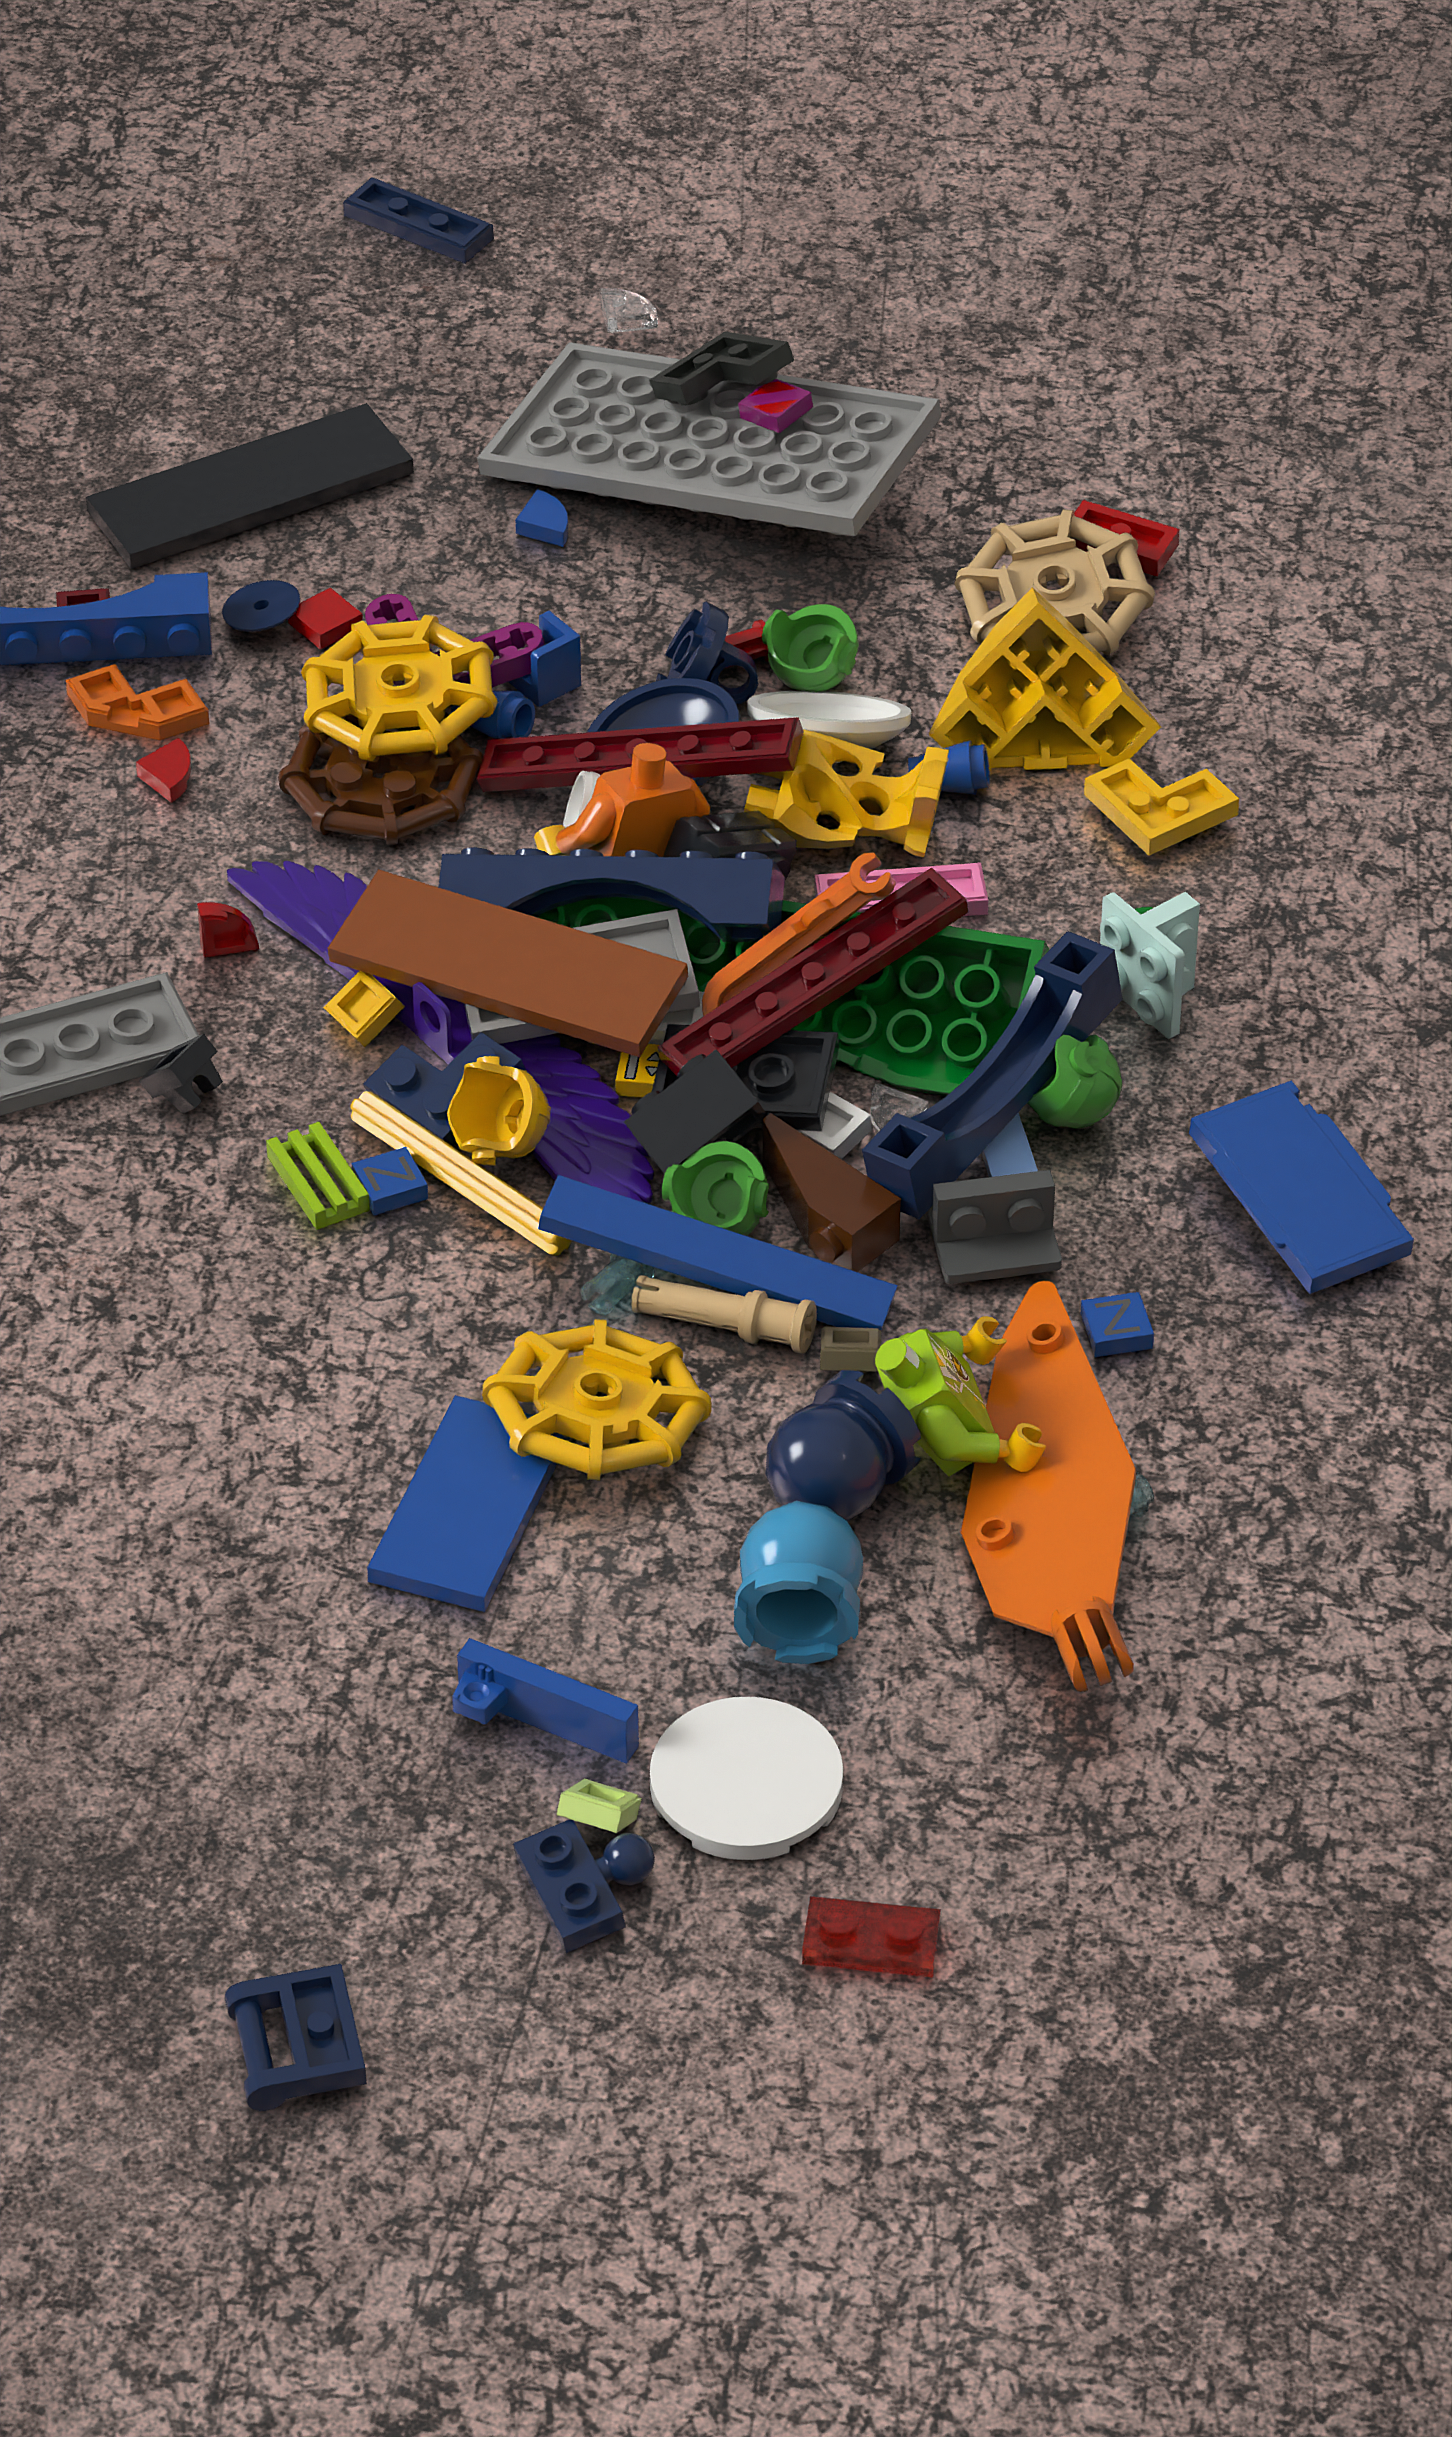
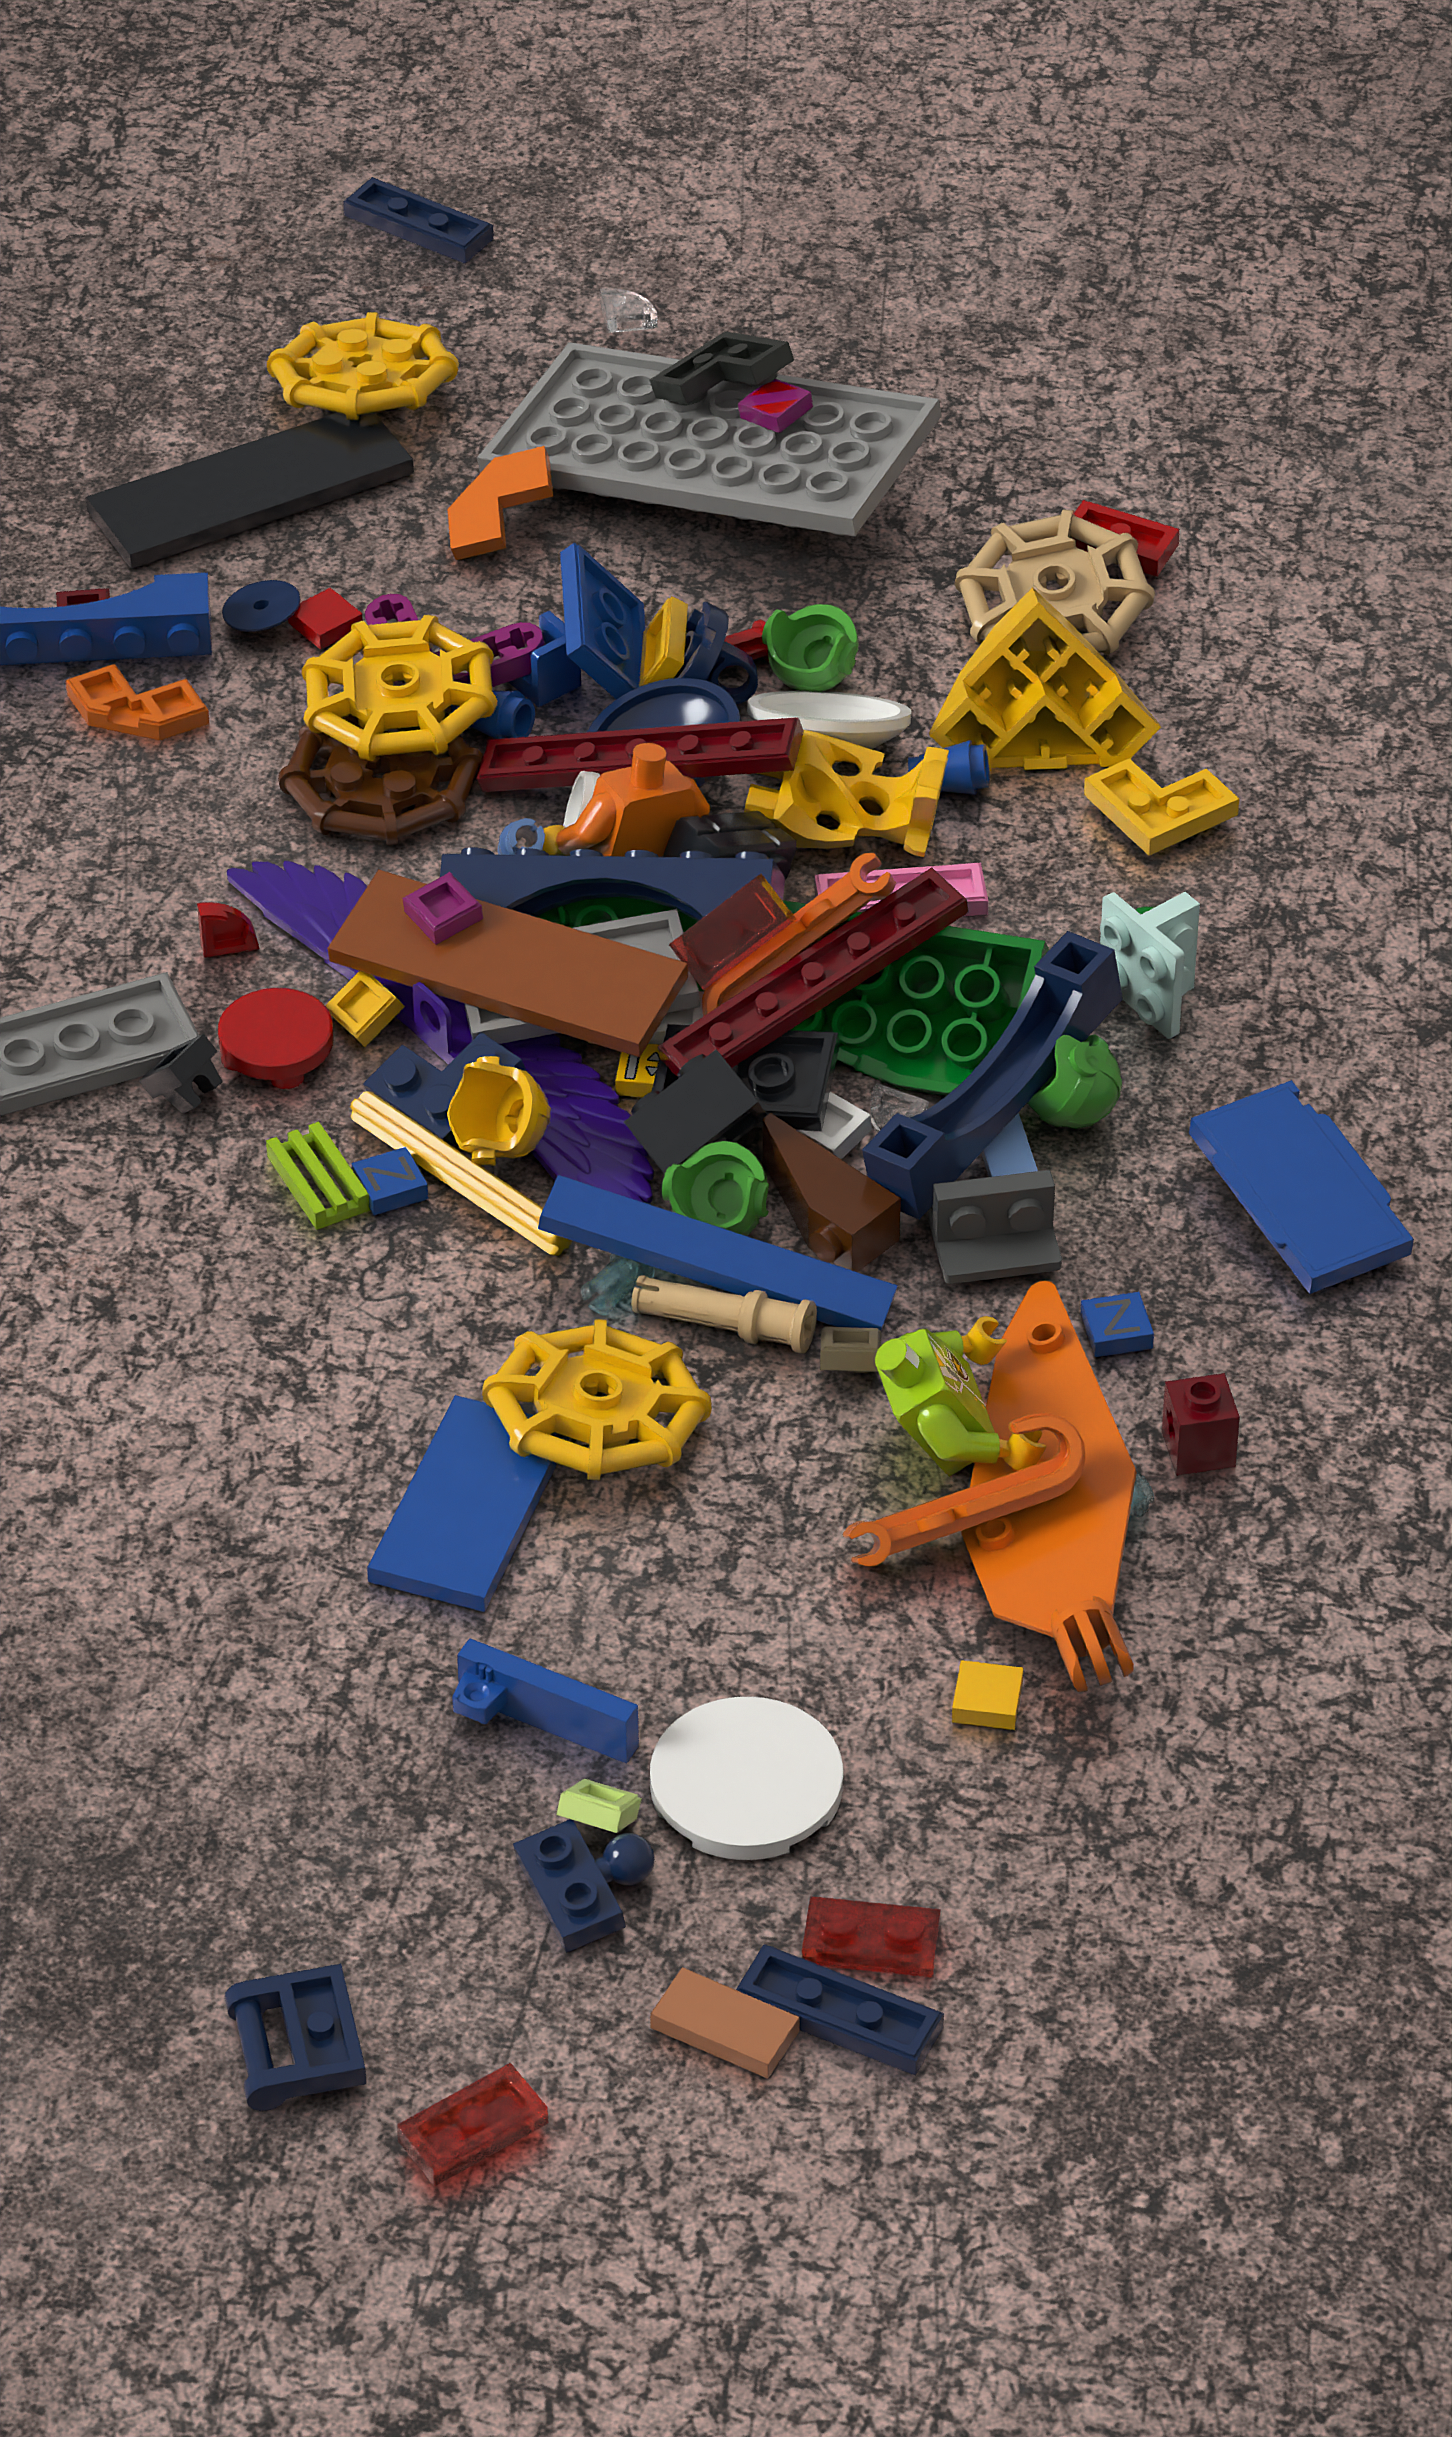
(166, 769): red tile -> none
(275, 1035): none -> red tile
(362, 366): none -> yellow plate
(442, 908): none -> magenta tile
(472, 2124): none -> clear red plate
(507, 481): none -> orange tile
(520, 829): none -> medium blue pin
(543, 519): blue tile -> none
(601, 622): none -> blue tile
(664, 643): none -> yellow tile
(725, 2022): none -> nougat tile
(732, 931): none -> clear red plate
(799, 1583): dark azure tile -> none
(842, 1447): dark blue tile -> none
(845, 2009): none -> dark blue tile
(982, 1501): none -> orange piece
(987, 1695): none -> yellow tile
(1200, 1424): none -> dark red brick

